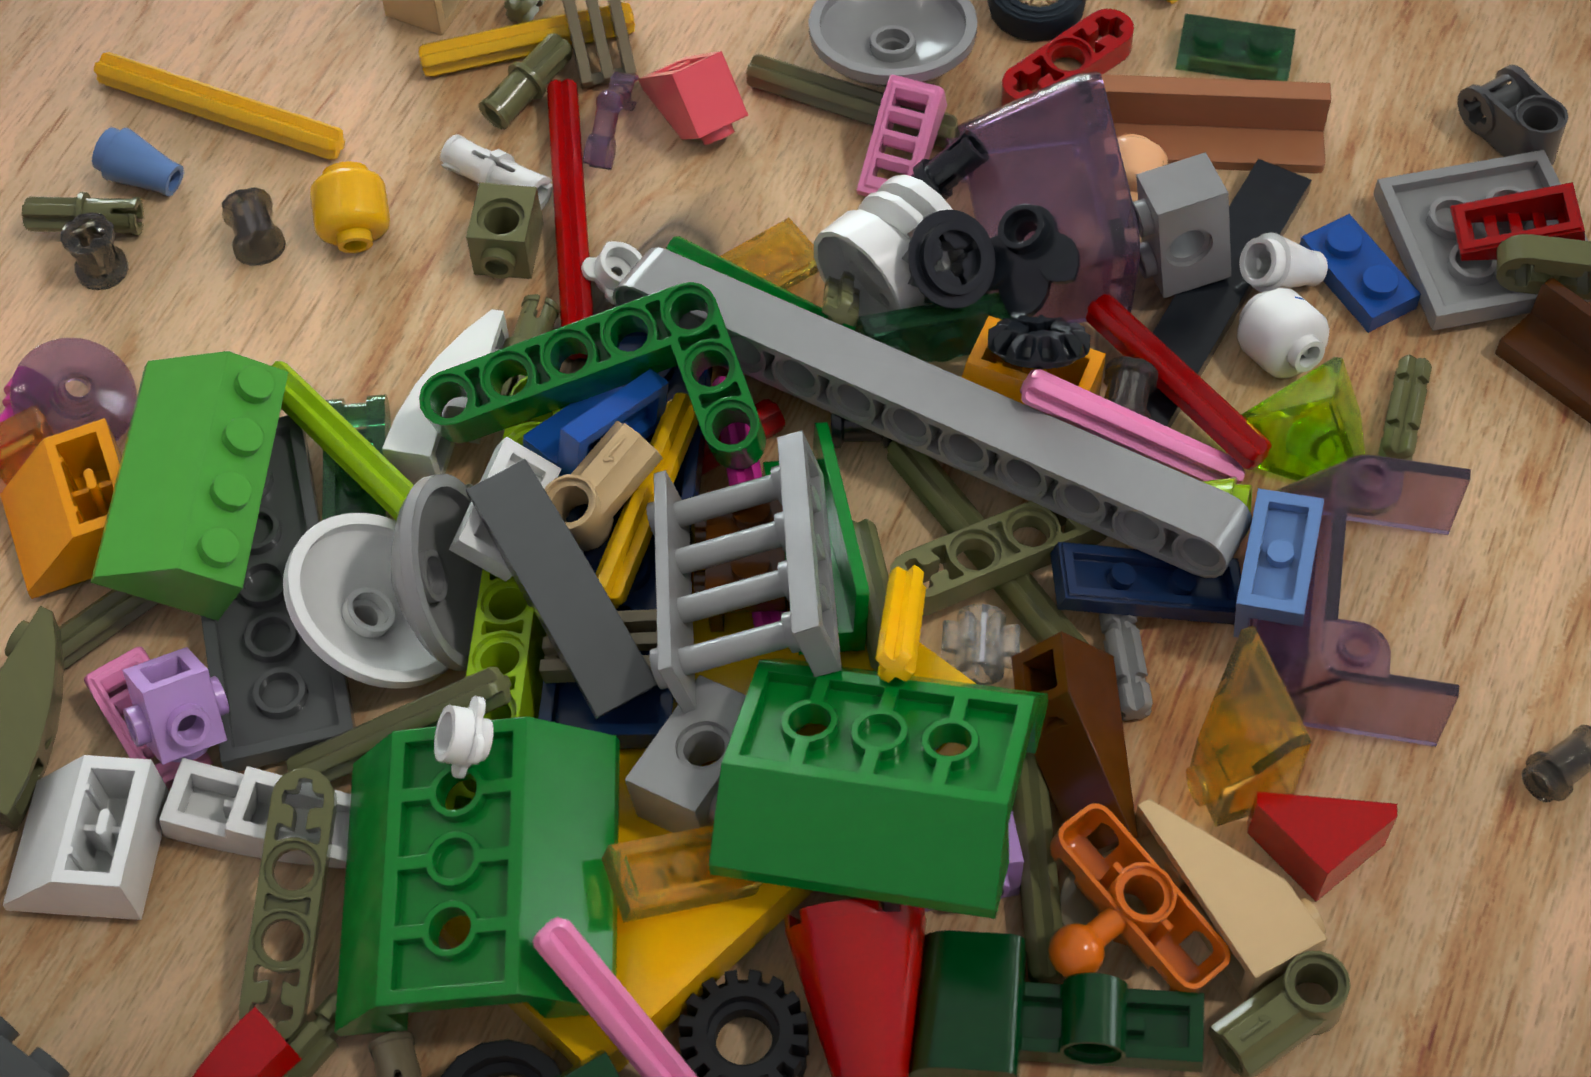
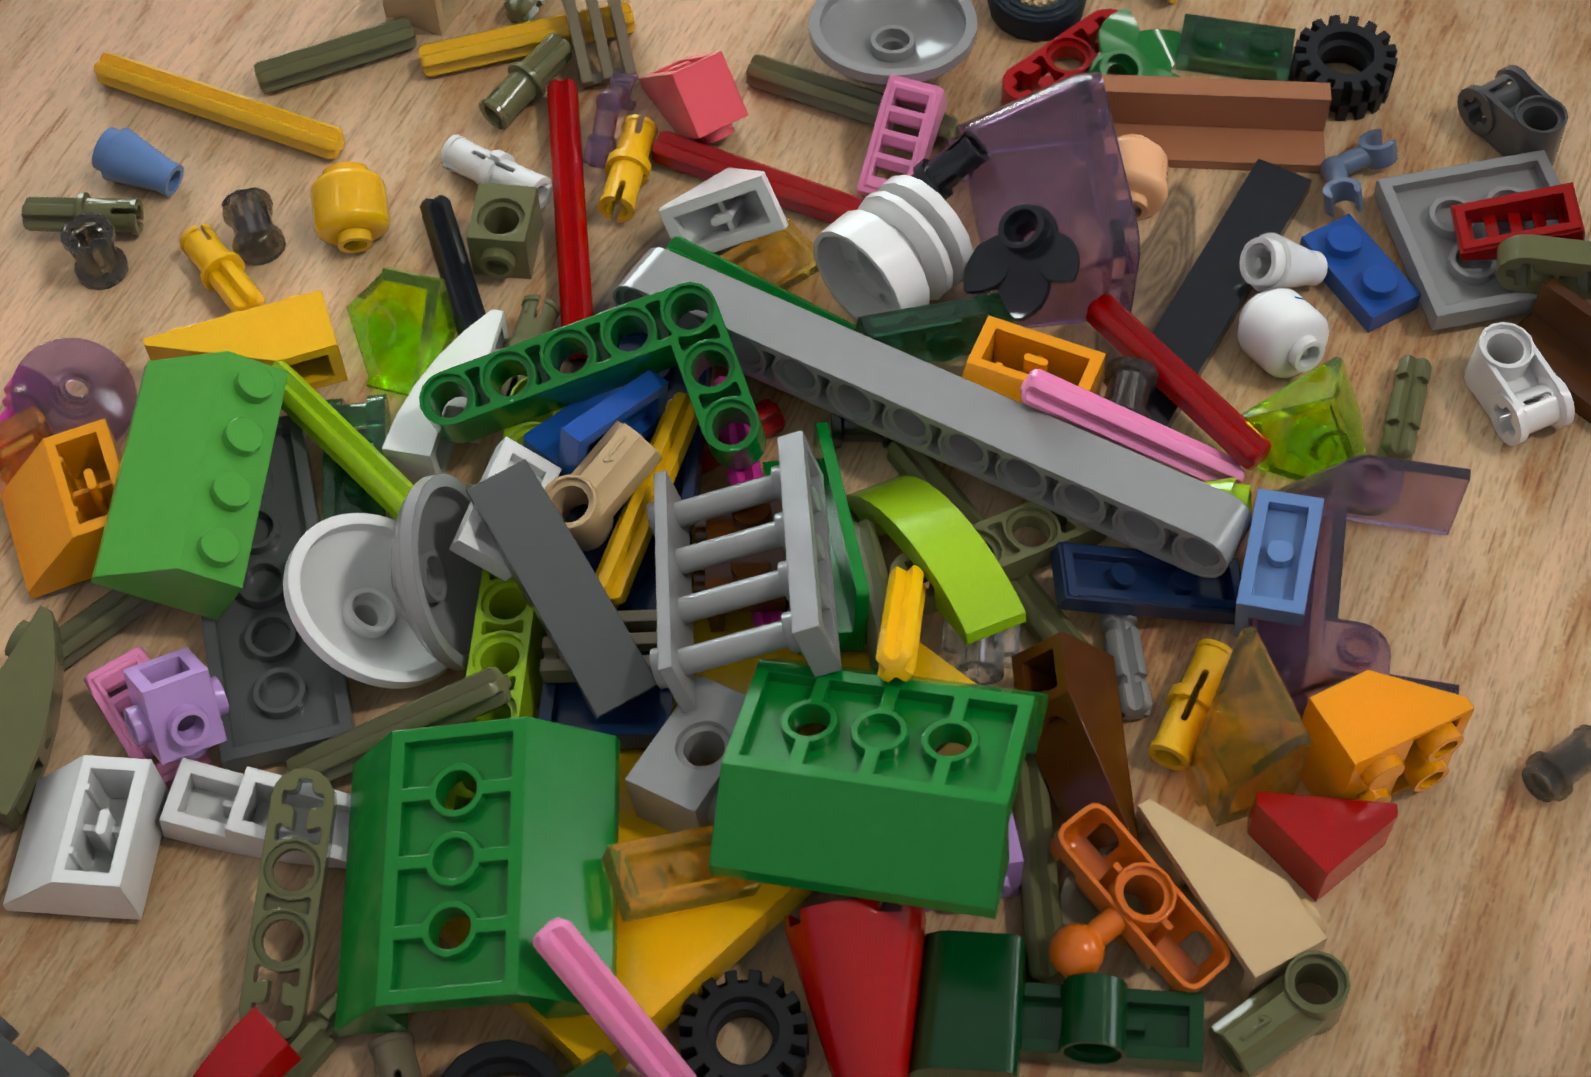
(220, 269): none -> yellow axle
(285, 331): none -> yellow slope
(335, 55): none -> olive axle
(401, 327): none -> clear neon green slope
(452, 261): none -> black axle
(463, 736): white plate -> none
(614, 257): white plate -> none
(627, 168): none -> yellow pin
(725, 210): none -> white slope
(790, 190): none -> red axle
(841, 299): olive axle -> none
(955, 559): none -> lime slope
(972, 270): black gear -> none
(1039, 341): black gear -> none
(1133, 51): none -> green plate
(1178, 737): none -> yellow pin
(1183, 225): light grey brick -> none
(1335, 169): none -> sand blue arm
(1352, 46): none -> black tyre
(1380, 737): none -> light orange slope
(1516, 384): none -> white piece

